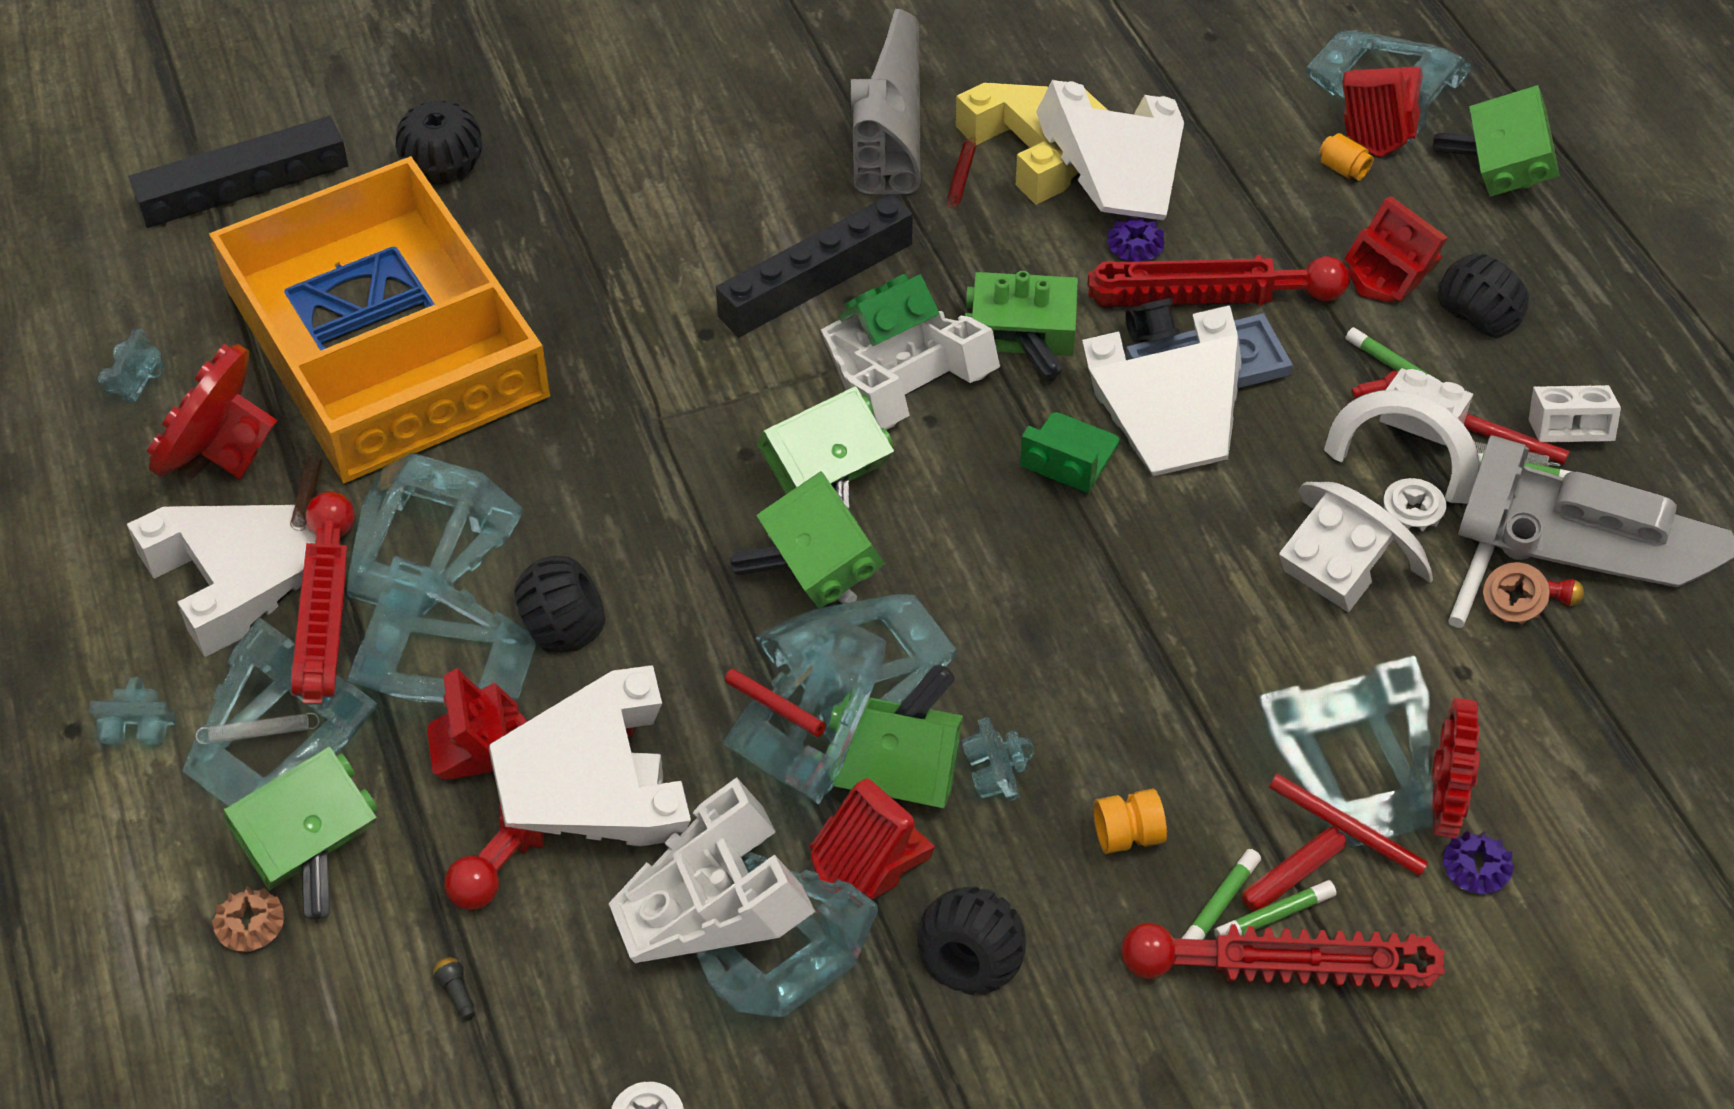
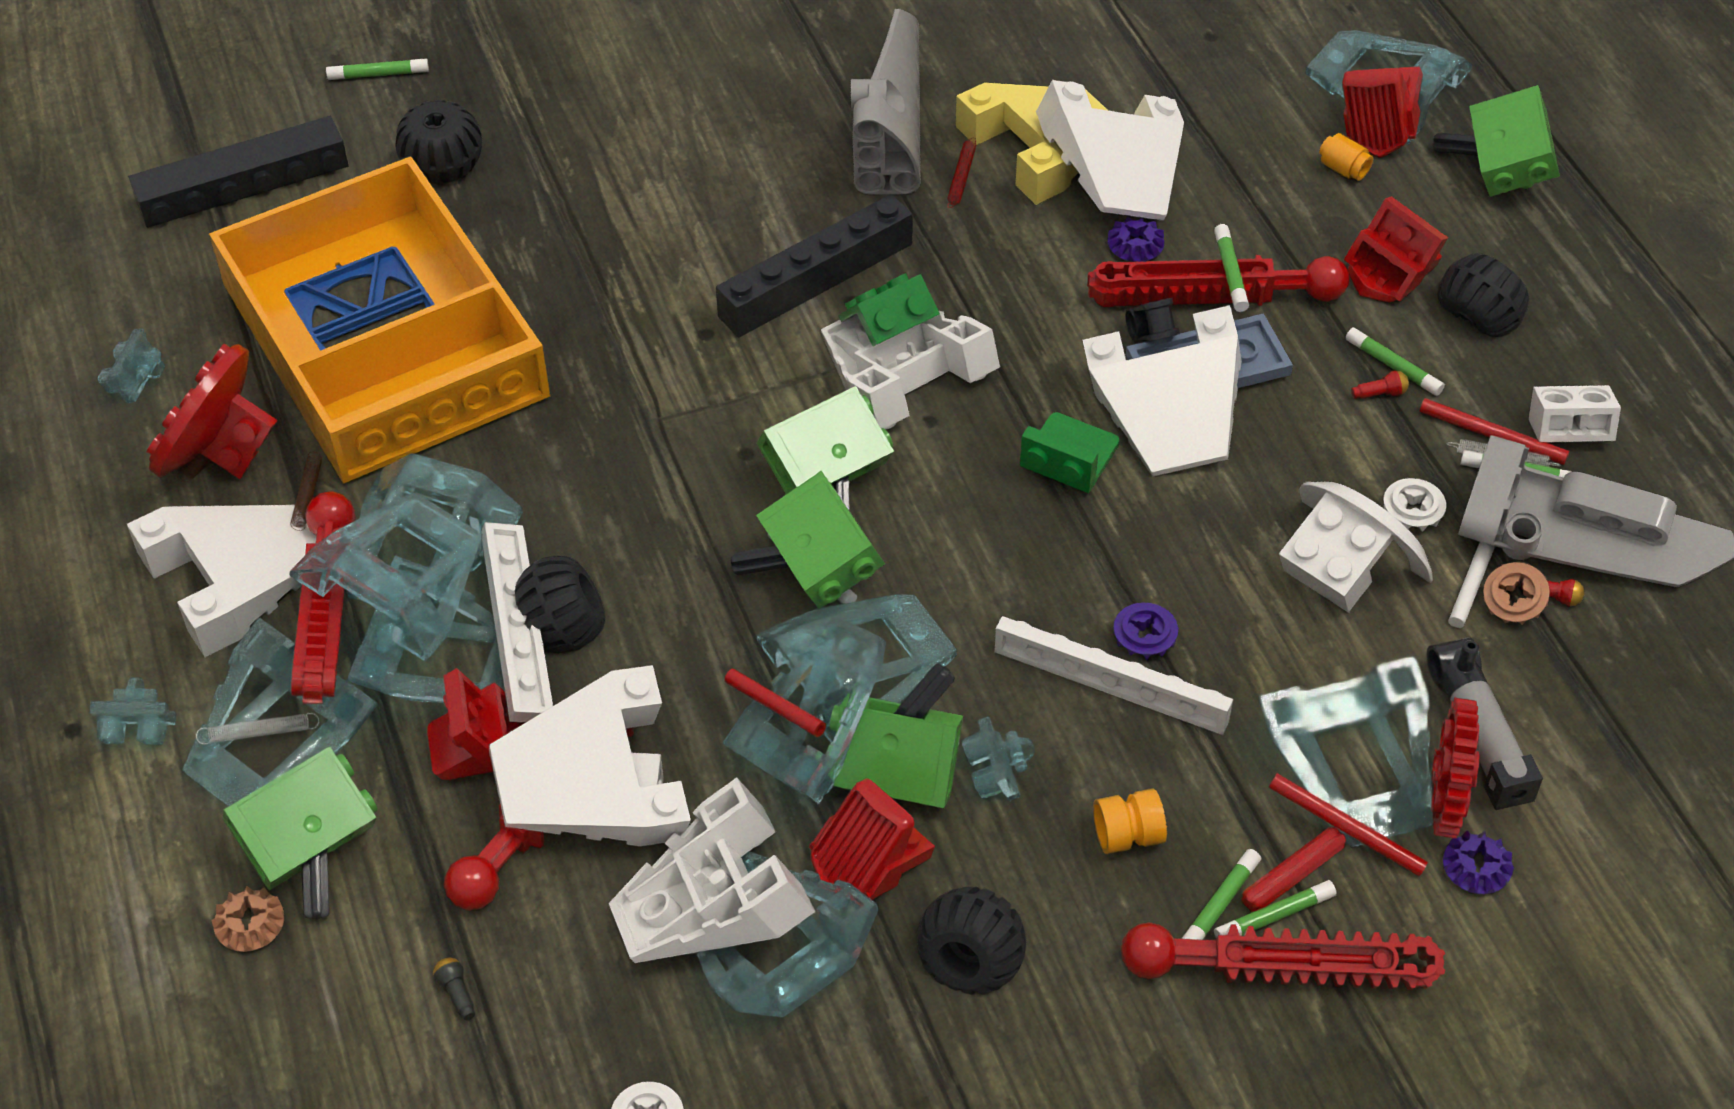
(345, 562): none -> clear light blue windscreen
(377, 69): none -> bright green bar
(519, 648): none -> white plate
(1027, 315): bright green piece -> none
(1113, 675): none -> white plate
(1138, 617): none -> dark purple gear
(1231, 268): none -> bright green bar
(1424, 409): white piece -> none
(1510, 775): none -> piece

